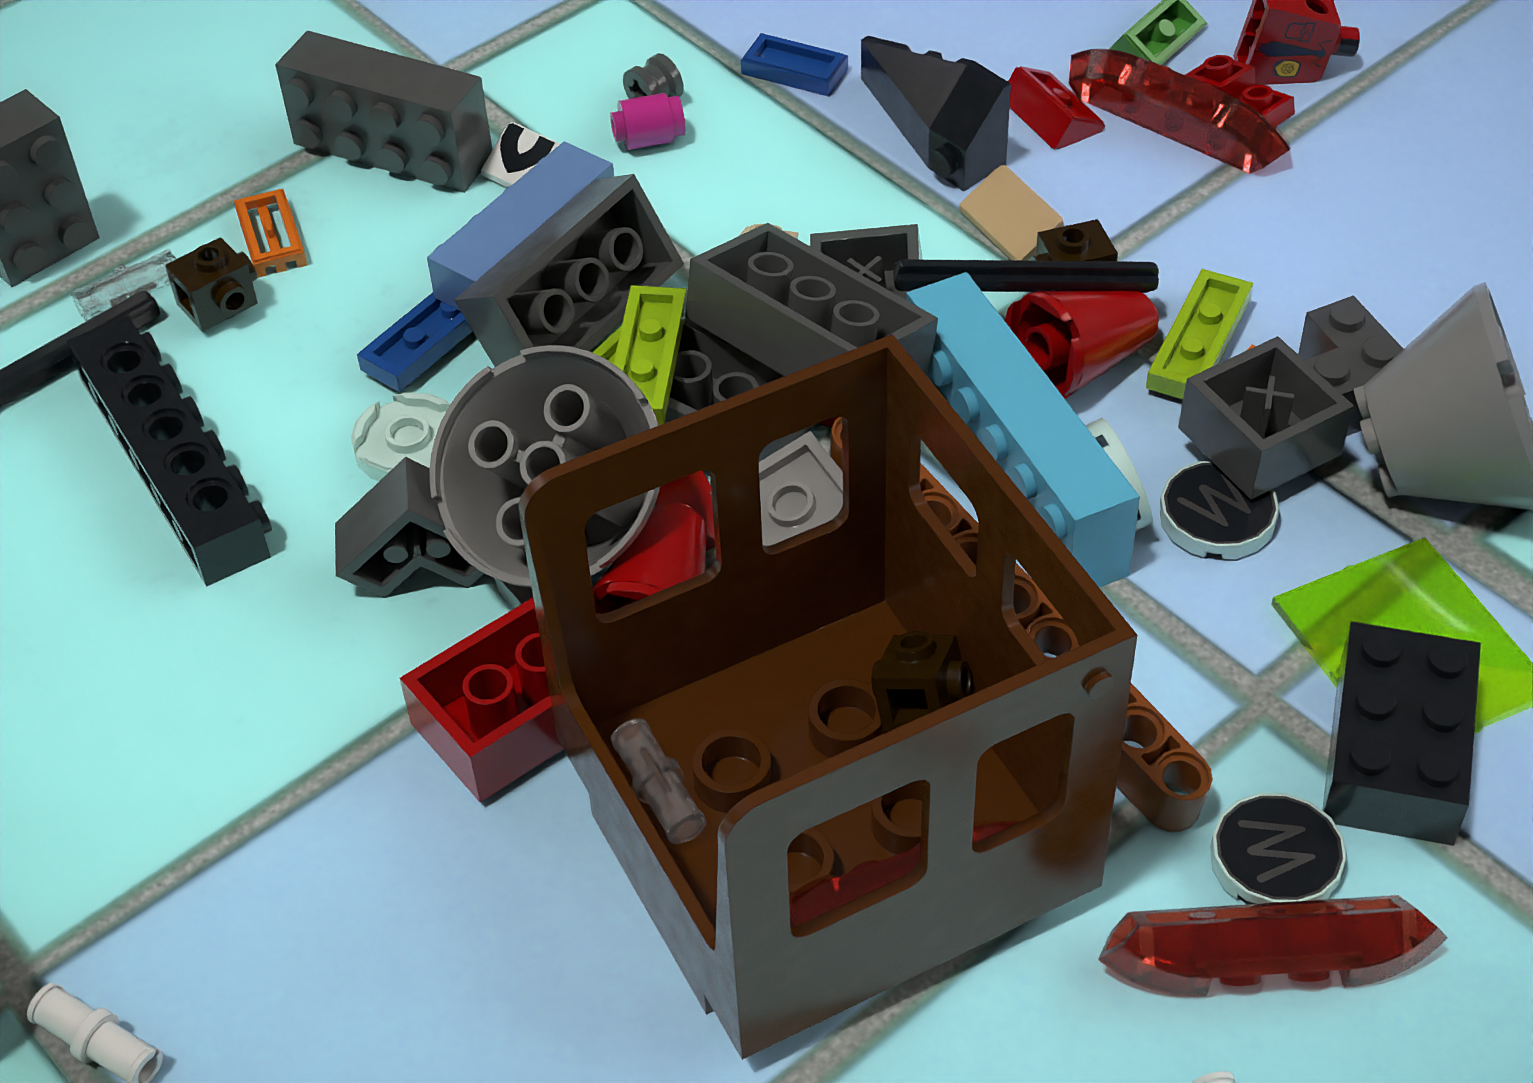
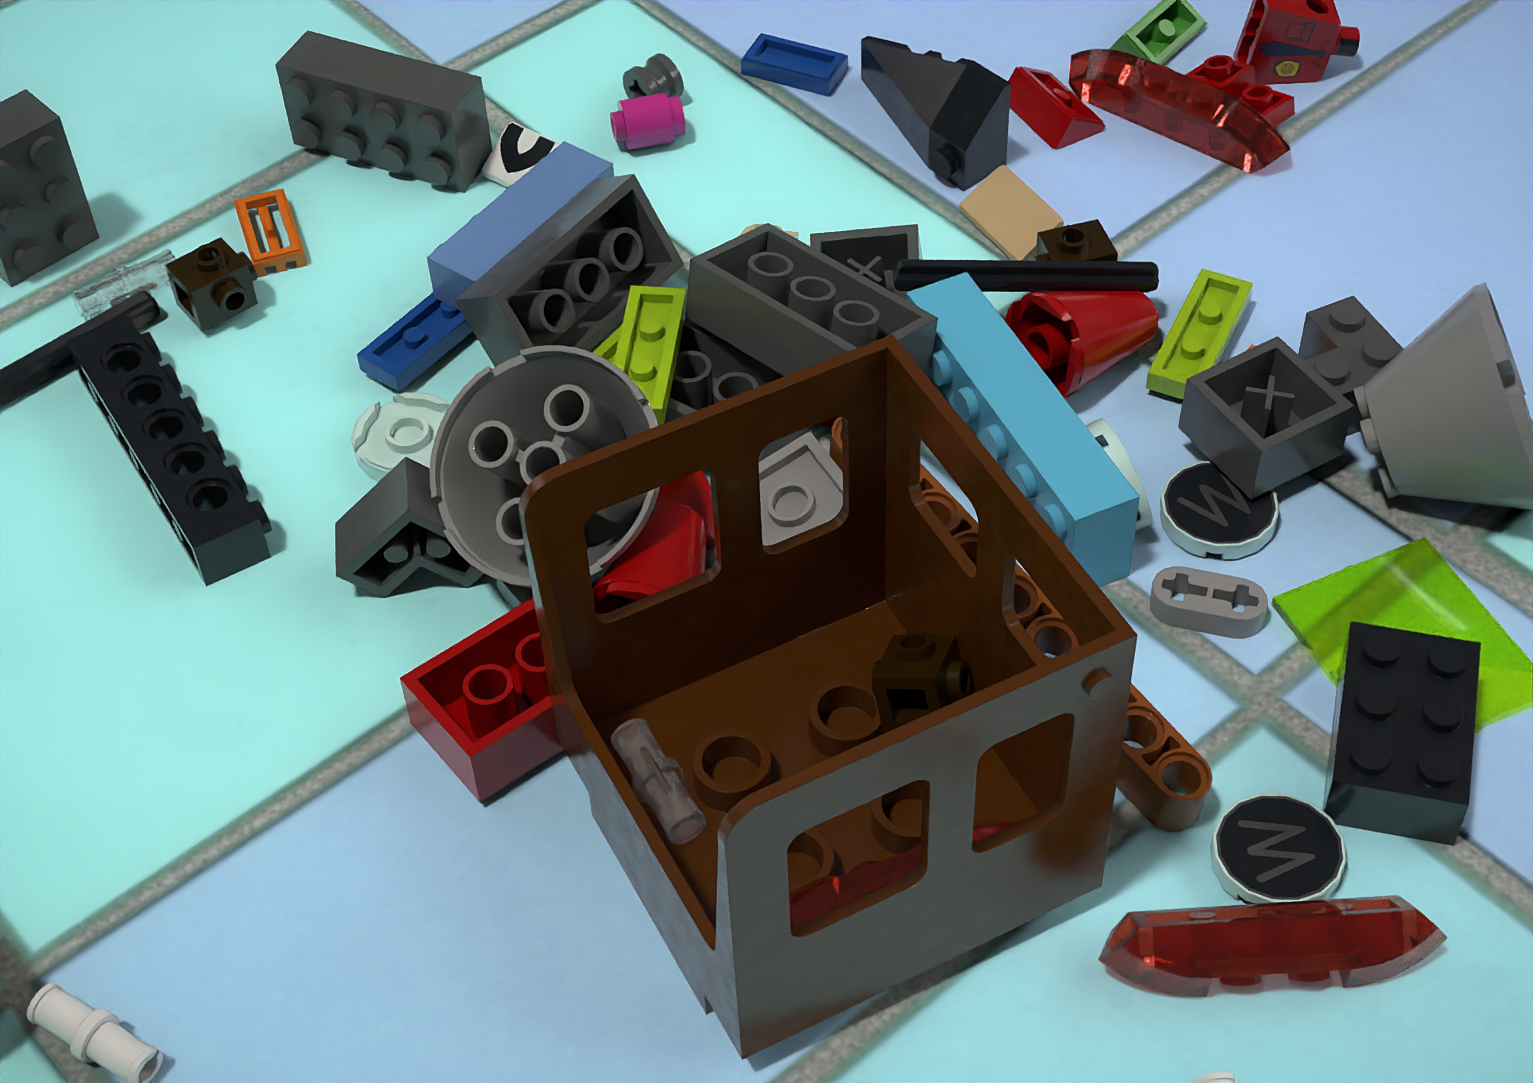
(1208, 602): none -> light grey beam

